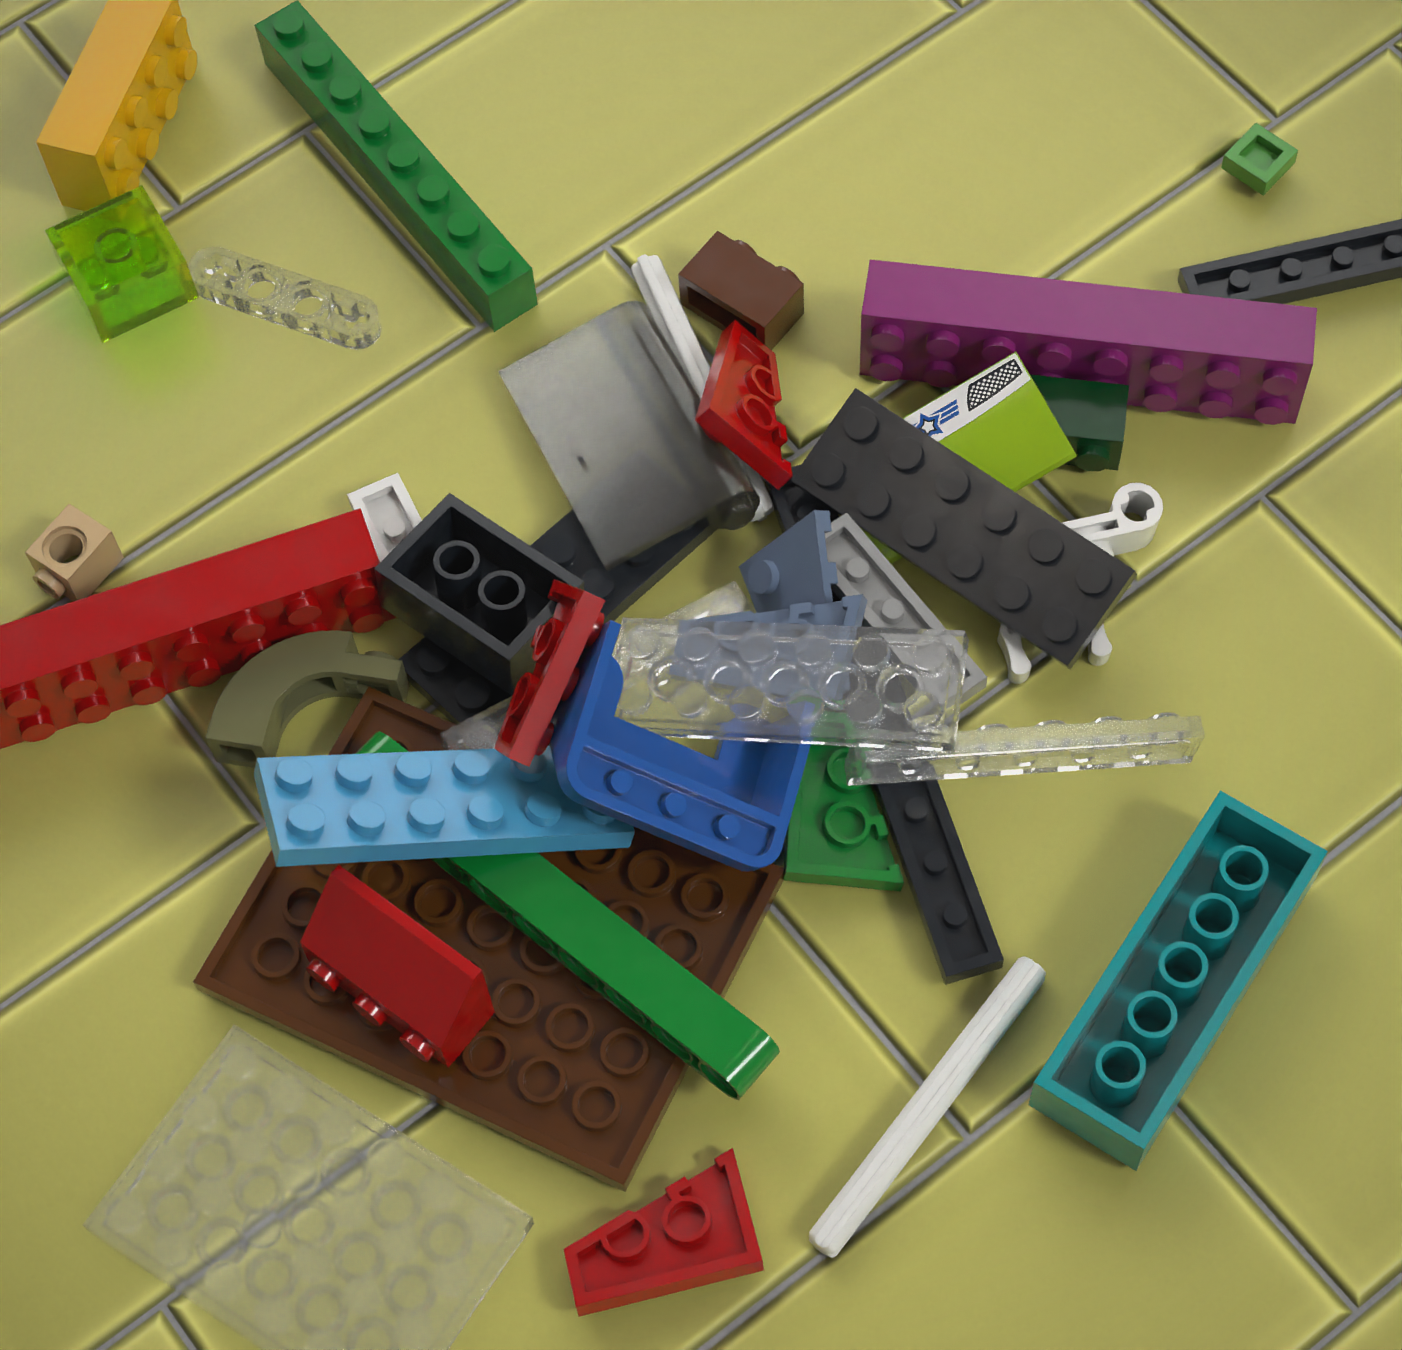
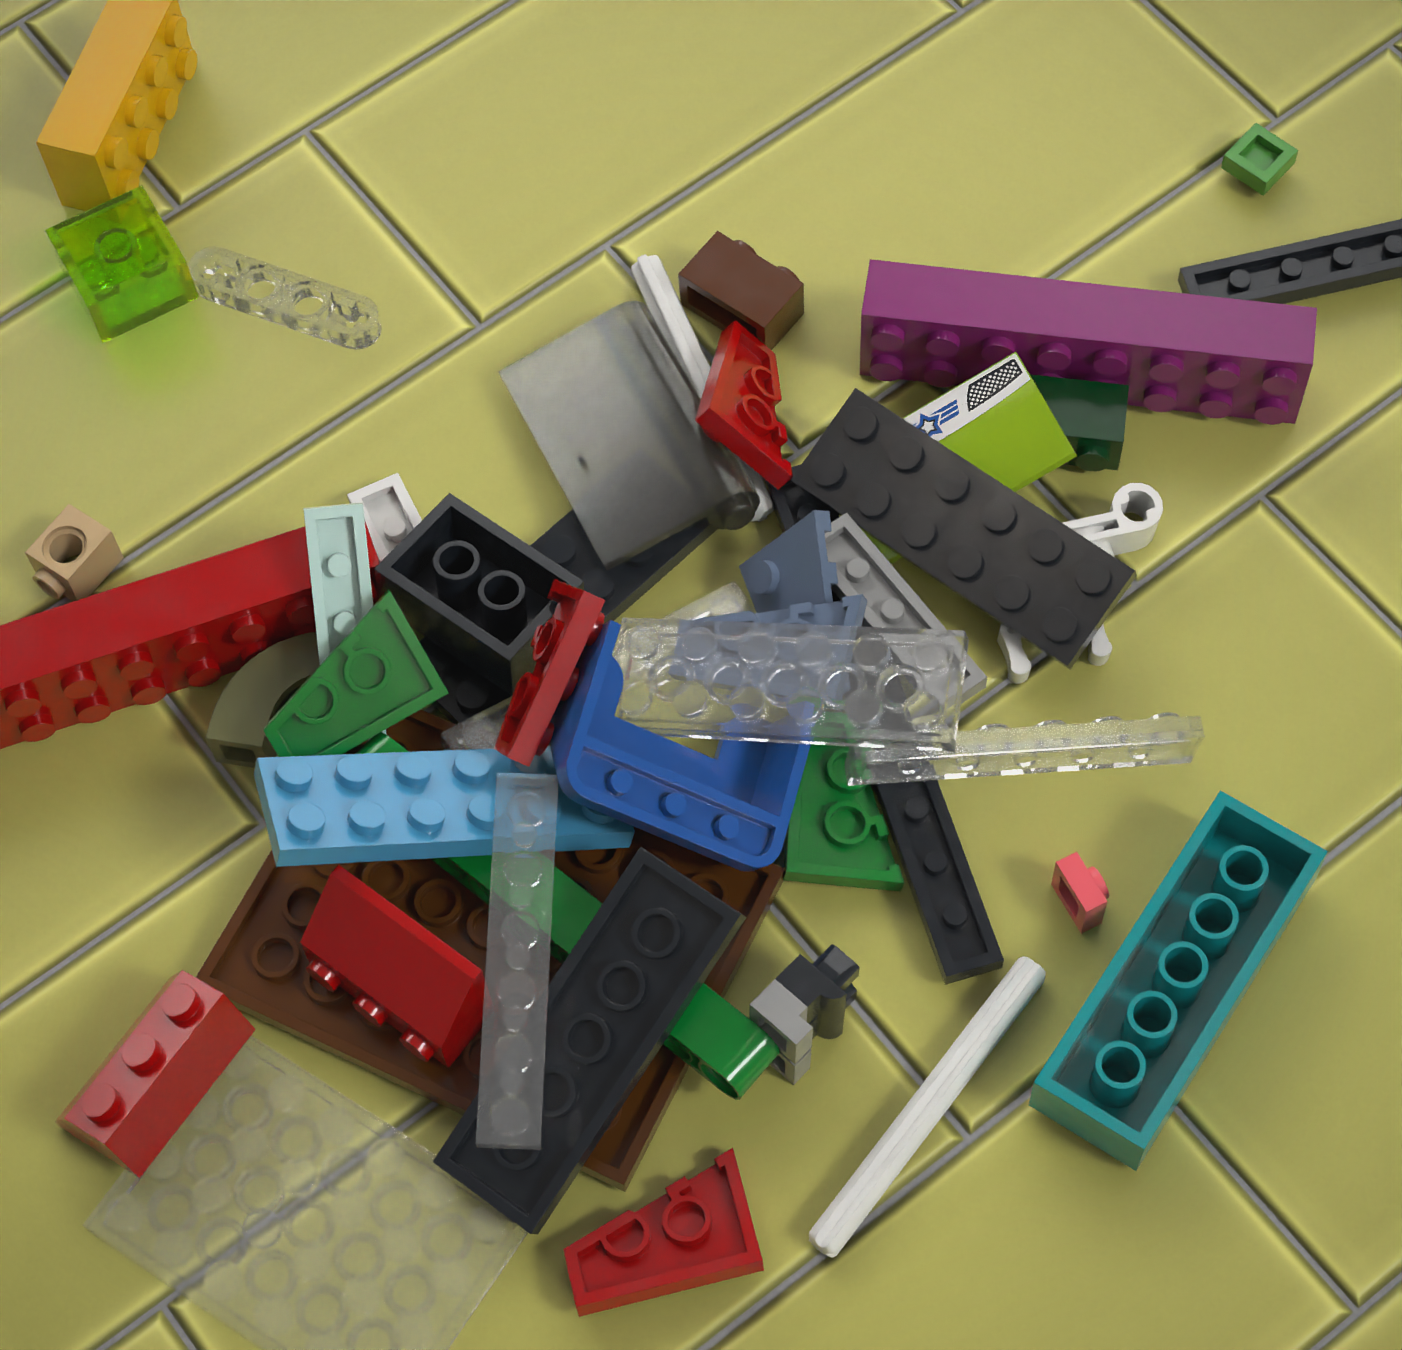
(157, 1073): none -> red slope
(337, 571): none -> light aqua plate
(359, 689): none -> green wing
(397, 166): green brick -> none
(517, 962): none -> clear plate
(604, 1027): none -> black plate
(803, 1004): none -> hips
(1080, 891): none -> coral plate

